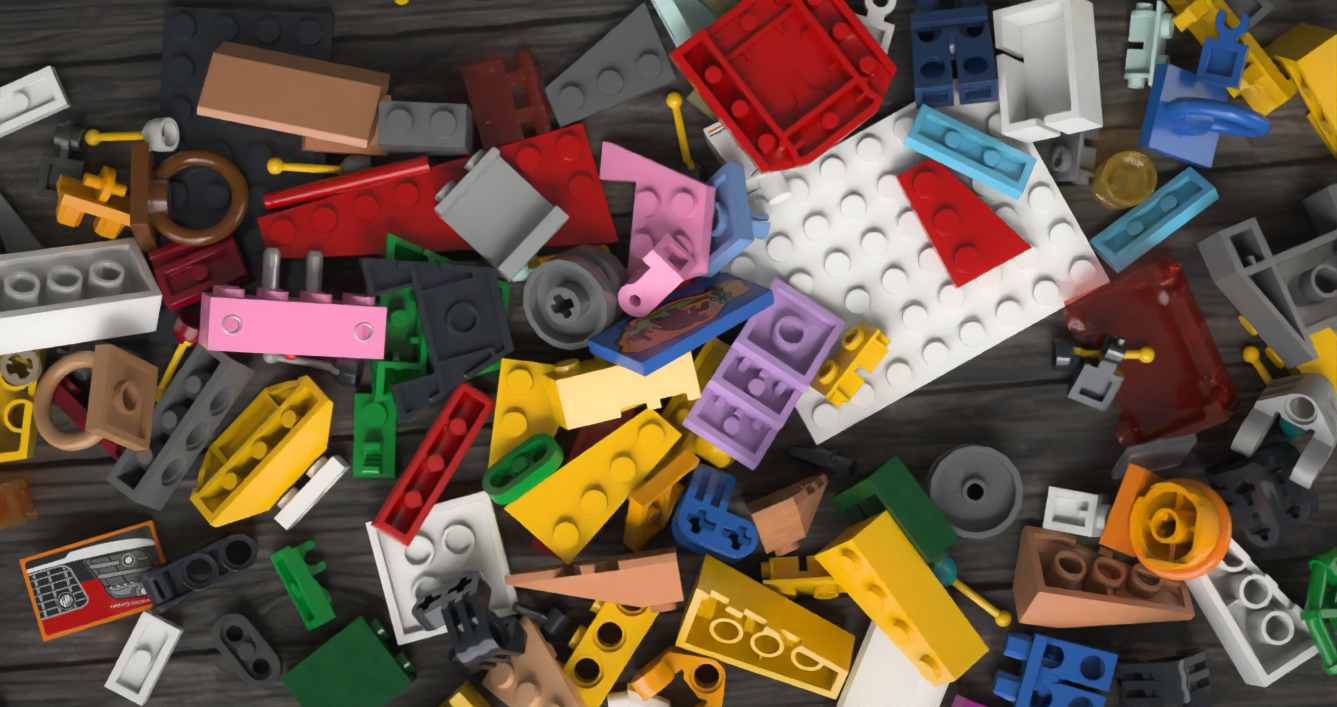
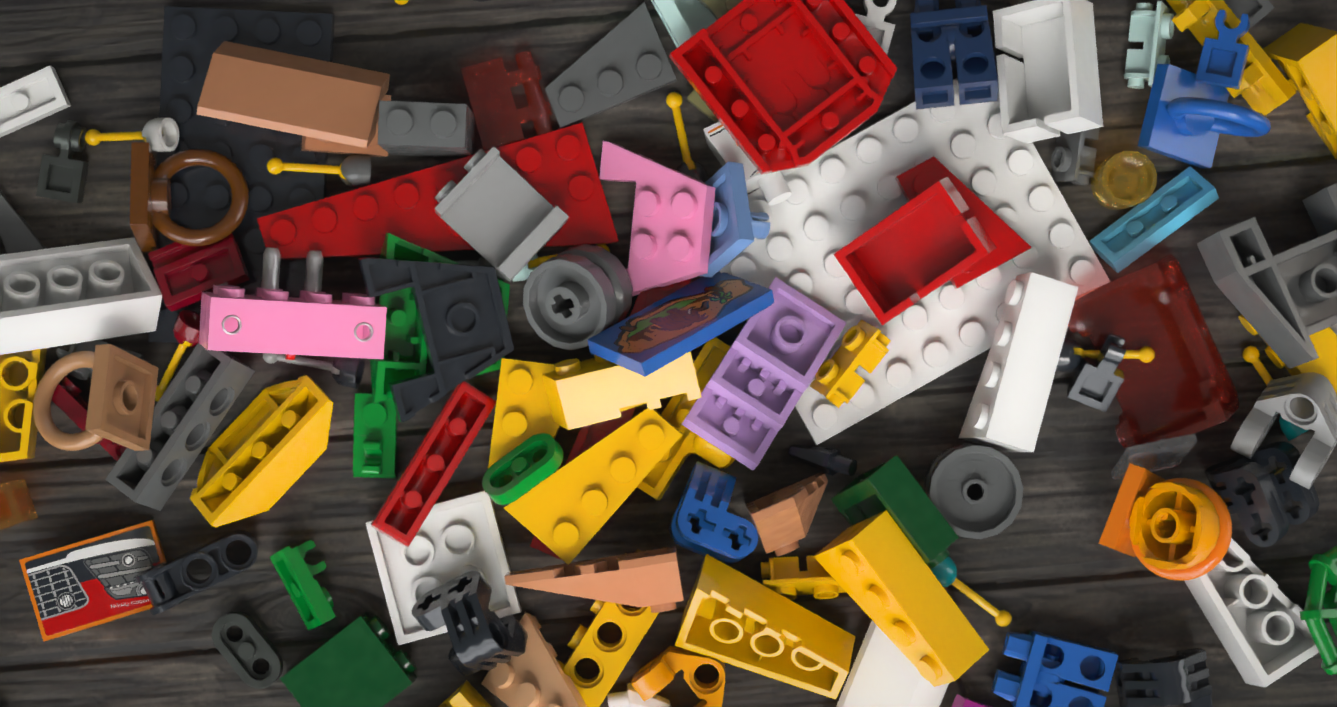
(16, 378): dark tan bush -> none
(97, 197): light orange hips -> none
(144, 657): white plate -> none
(298, 503): white plate -> none
(347, 182): red bar -> none
(553, 620): black hand -> none
(649, 286): bright pink leg -> none
(654, 500): light orange wing -> none
(914, 250): none -> red piece
(970, 151): medium azure plate -> none
(1020, 365): none -> white wedge
(1076, 512): white bracket -> none
(1079, 587): nougat wedge -> none

